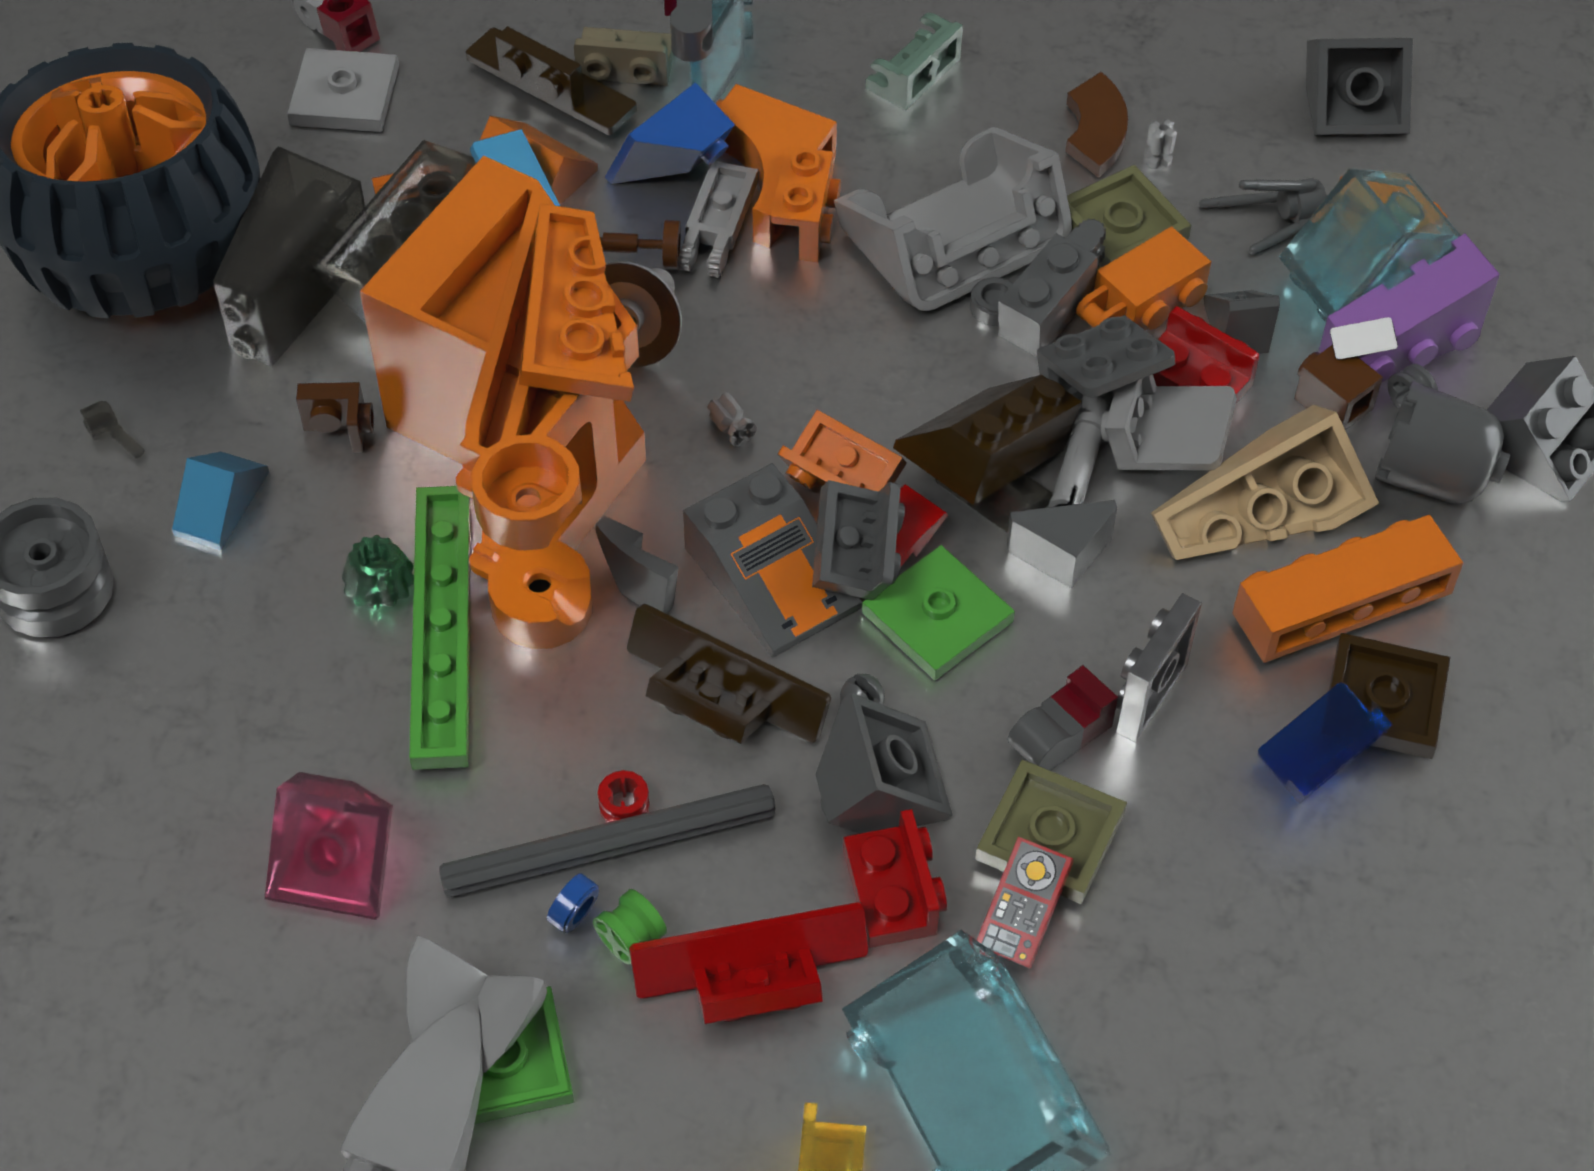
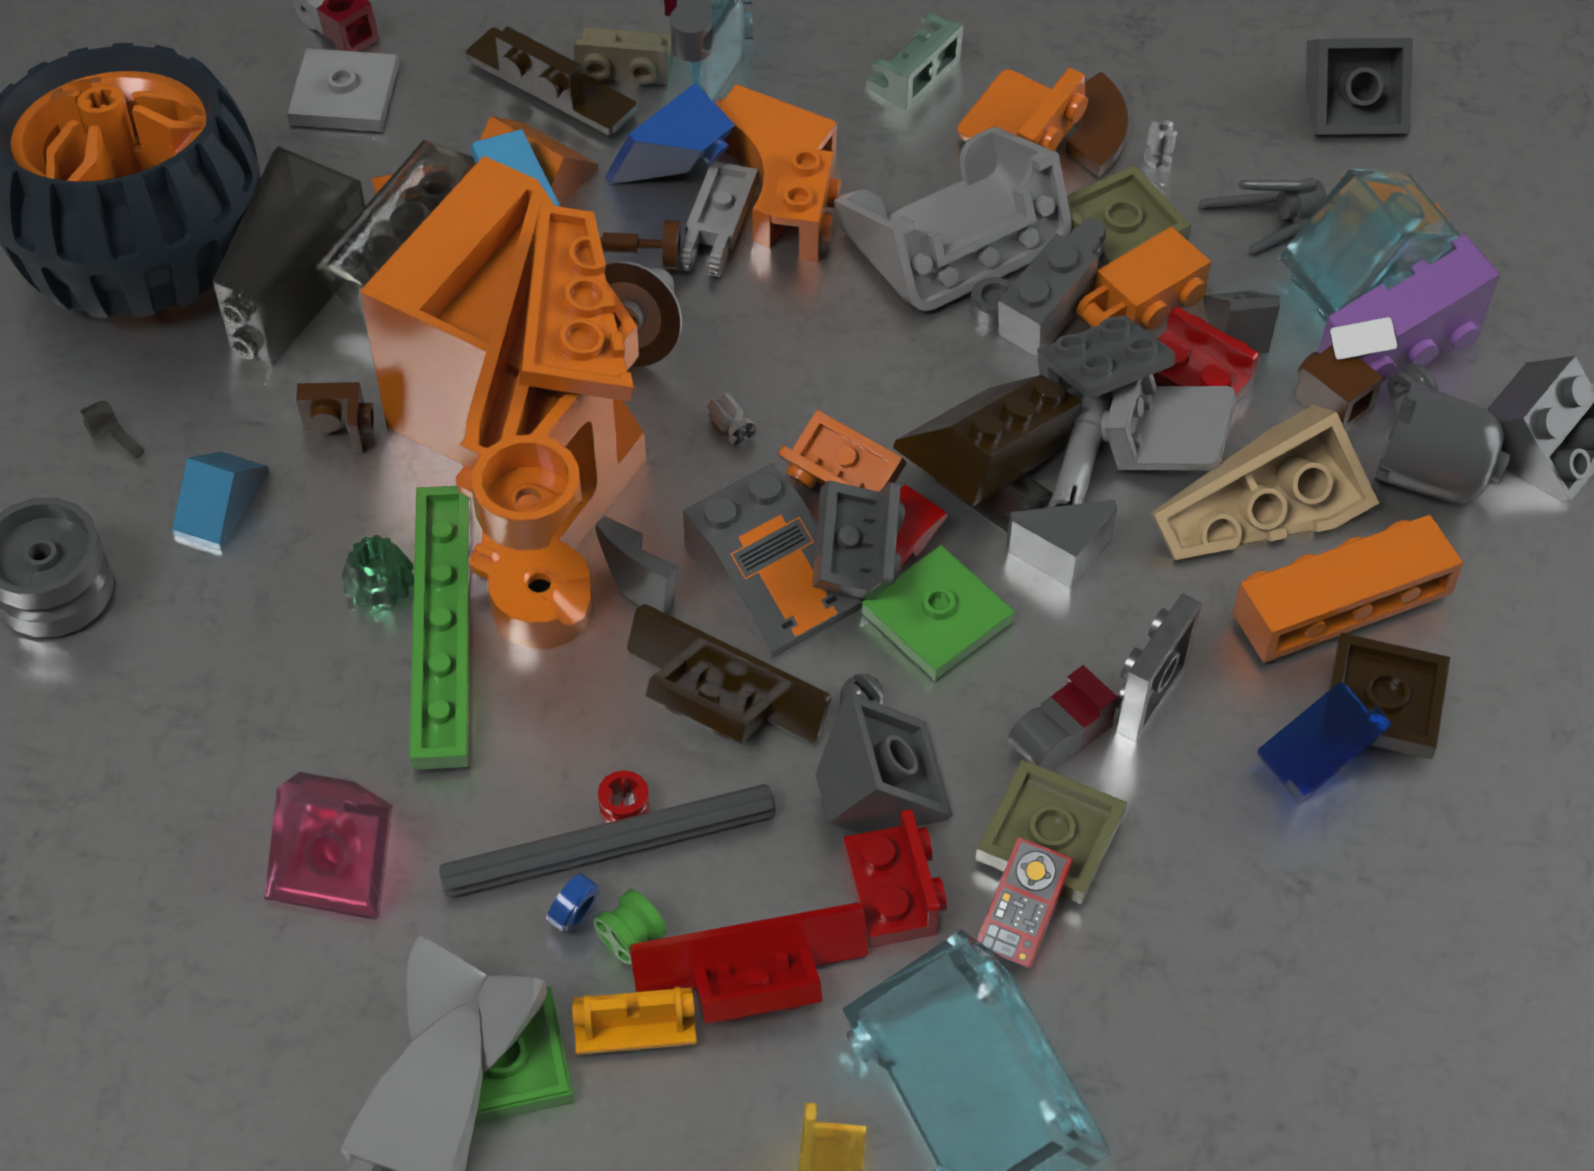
(634, 1021): none -> light orange hinge
(1028, 108): none -> orange bracket

